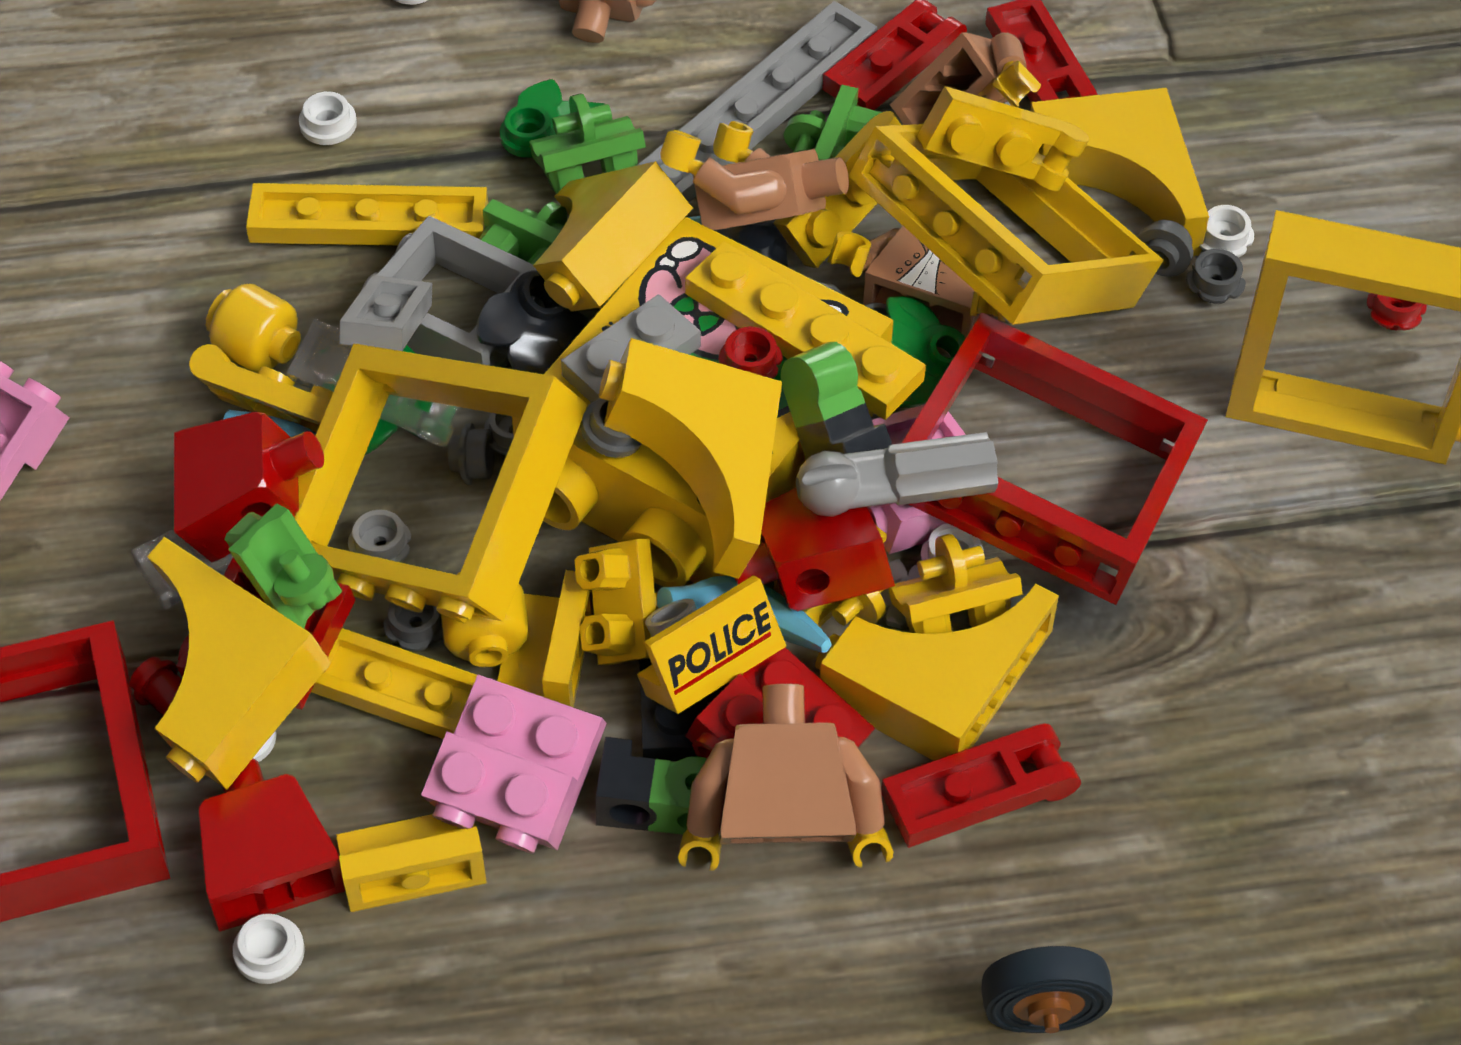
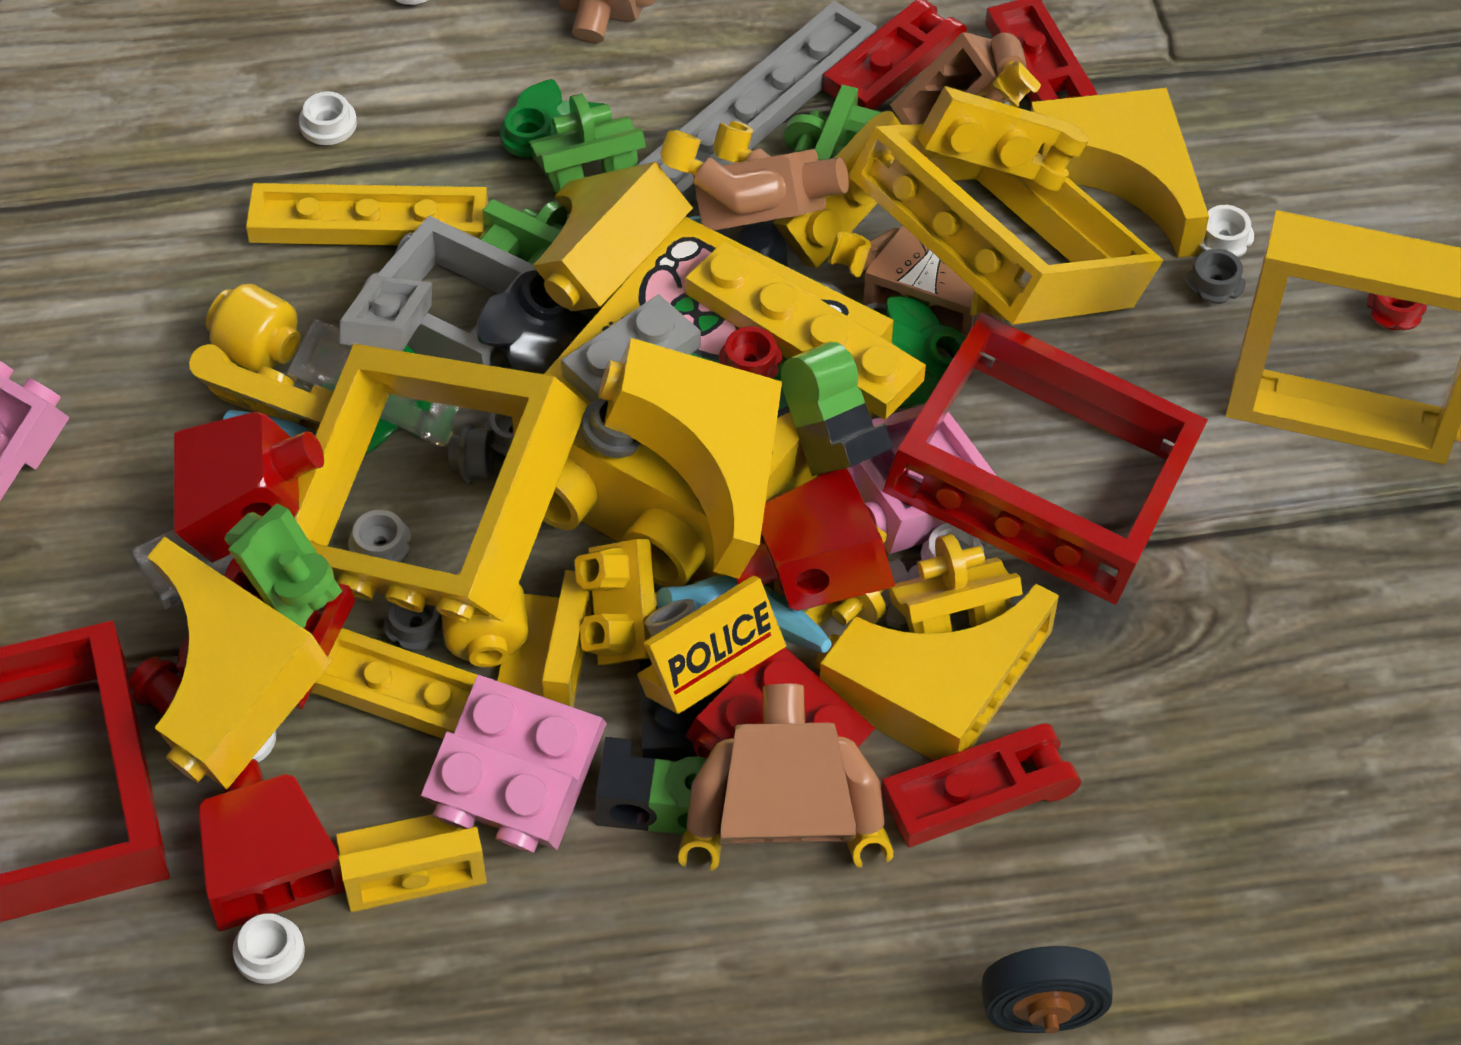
(898, 474): light grey piece -> none
(1171, 243): dark grey plate -> none

